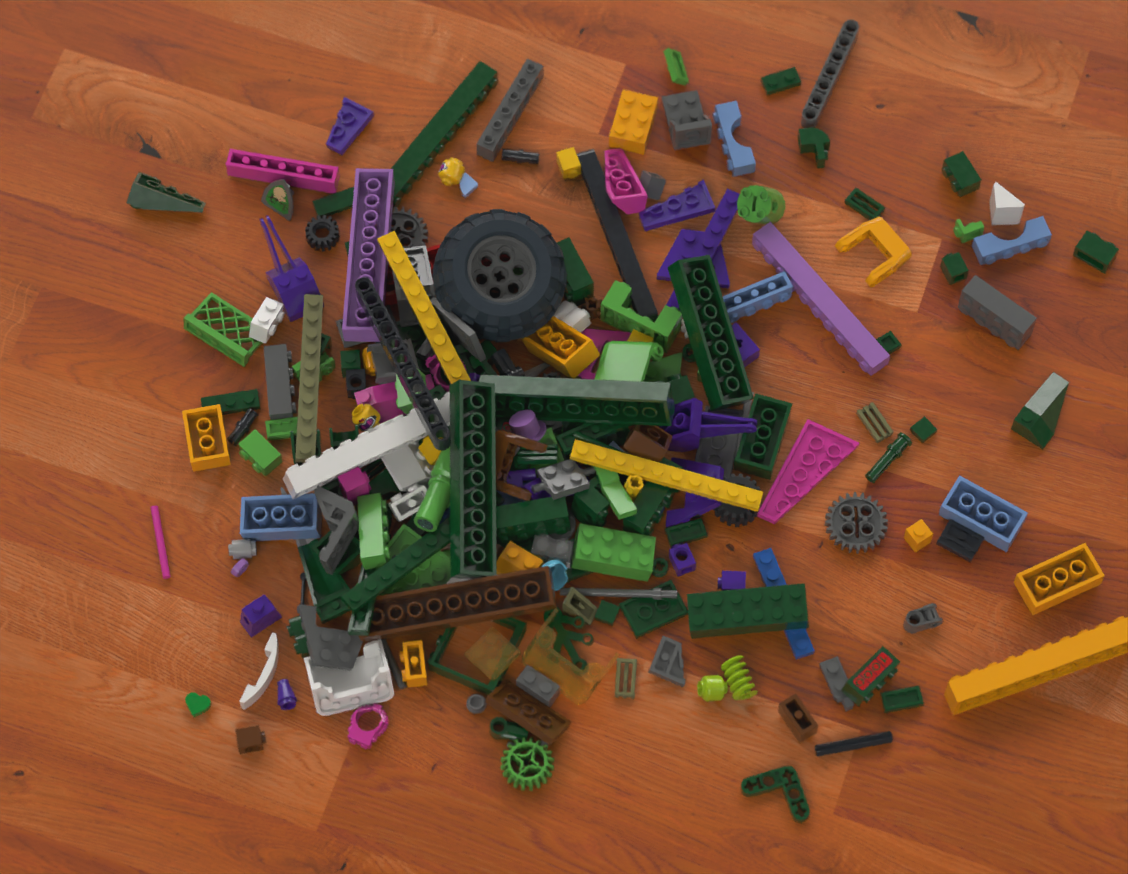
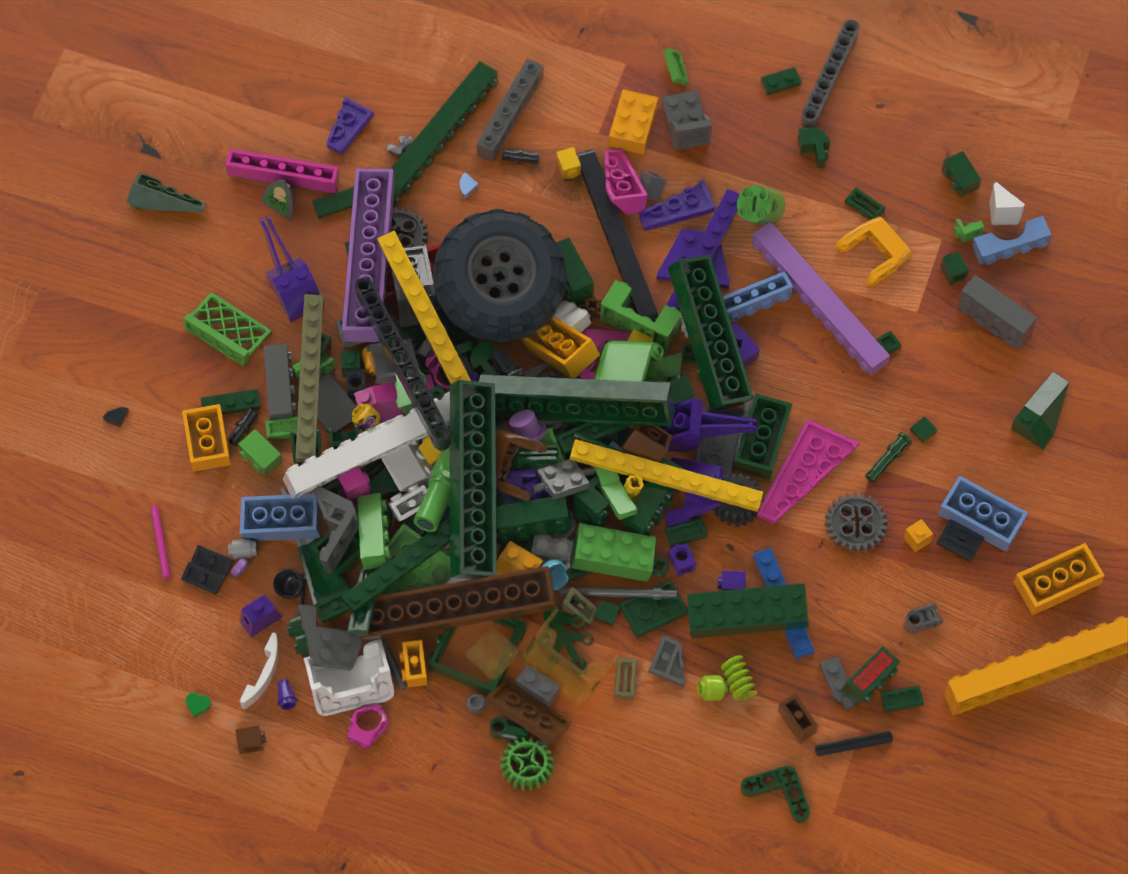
(116, 416): none -> black tile
(207, 569): none -> black slope
(266, 320): white brick -> none
(288, 583): none -> black hair
(321, 223): black tyre -> none
(333, 405): none -> dark grey tile
(397, 150): none -> dark grey piece
(451, 171): yellow head -> none
(459, 331): dark grey tile -> none
(740, 158): medium blue arch -> none
(866, 409): olive tile -> none
(1096, 251): dark green brick -> none

